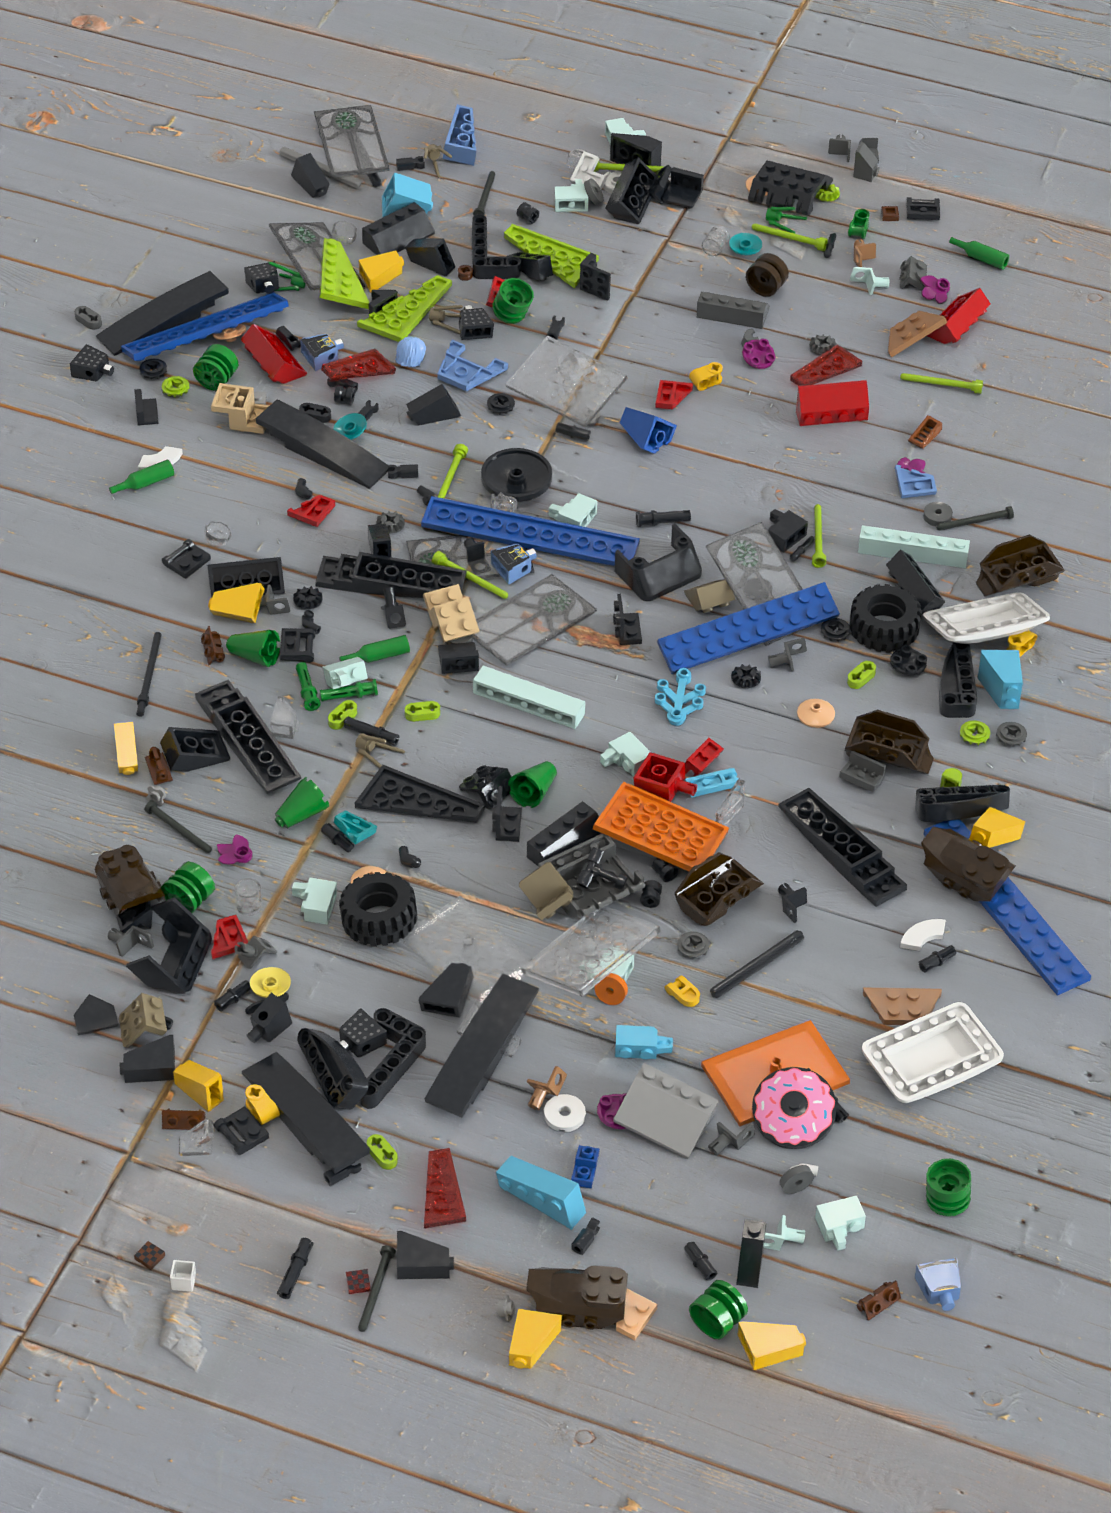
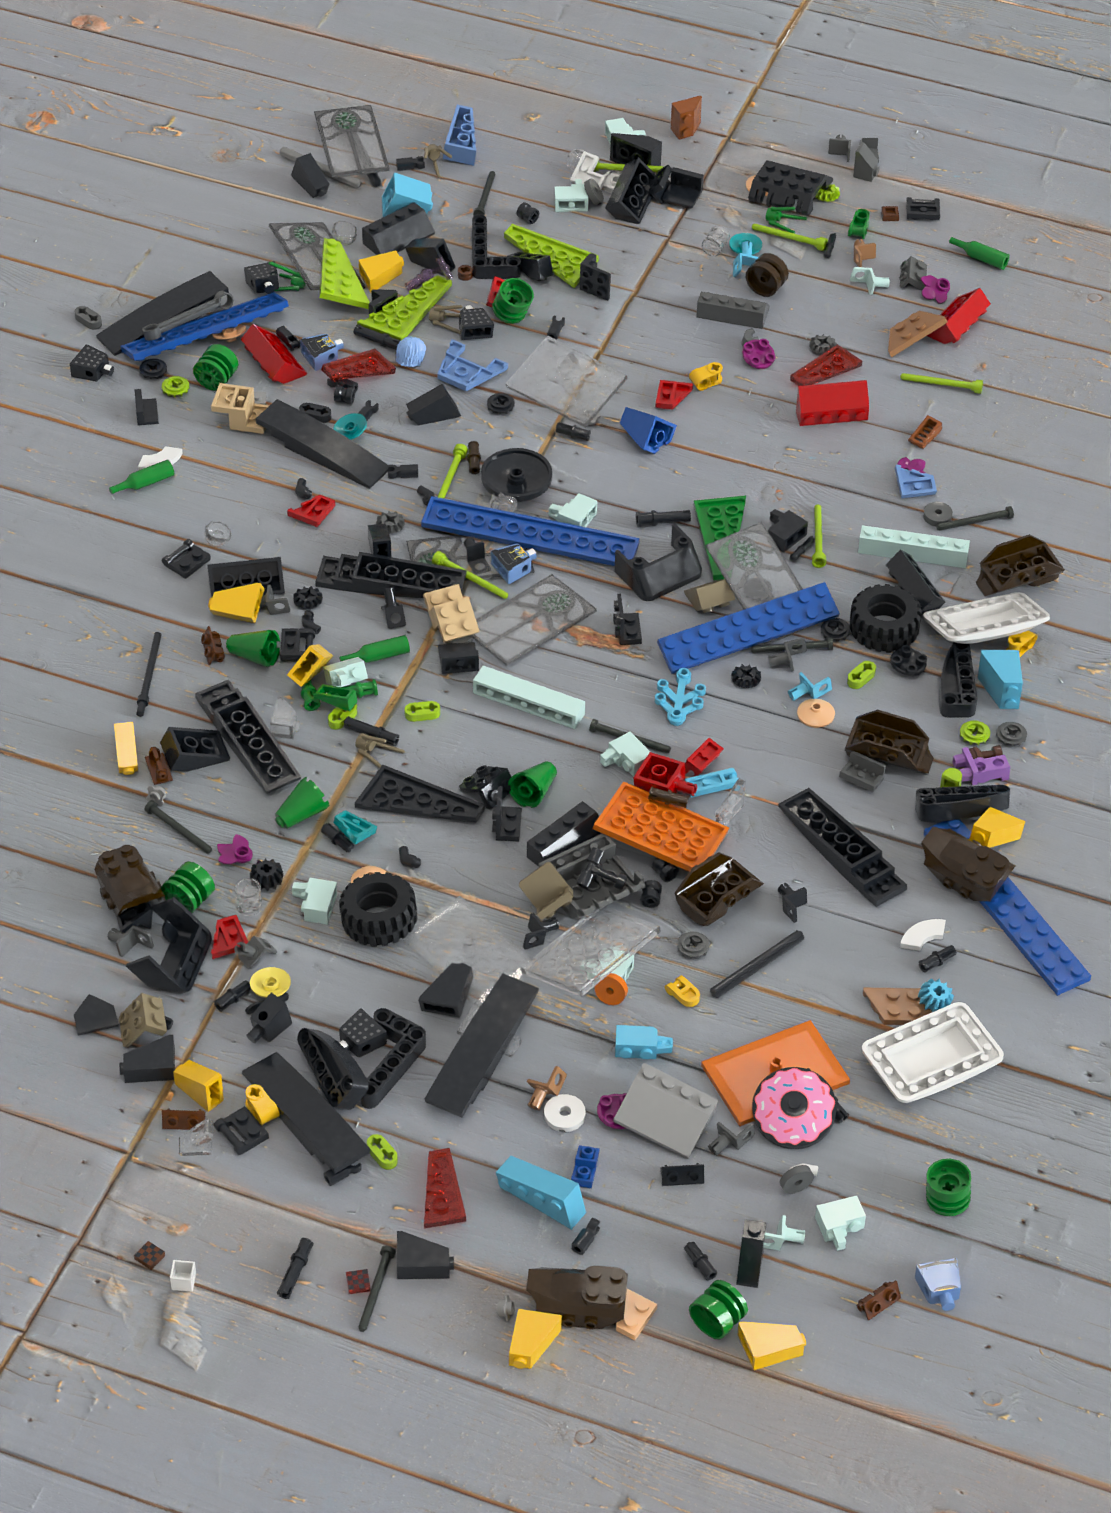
(154, 331): none -> dark grey piece
(267, 873): none -> black gear
(309, 664): none -> yellow slope
(337, 696): none -> green slope
(383, 339): none -> black pin
(427, 274): none -> clear purple pin
(474, 457): none -> dark brown pin
(538, 930): none -> black bracket
(617, 733): none -> pearl dark grey bar
(668, 797): none -> dark brown pin
(682, 1174): none -> black hinge
(686, 116): none -> dark orange slope
(717, 520): none -> green wing
(743, 258): none -> medium azure bracket
(780, 647): none -> pearl dark grey bar
(807, 687): none -> medium azure bracket
(935, 995): none -> medium azure gear
(982, 765): none -> medium lavender hips

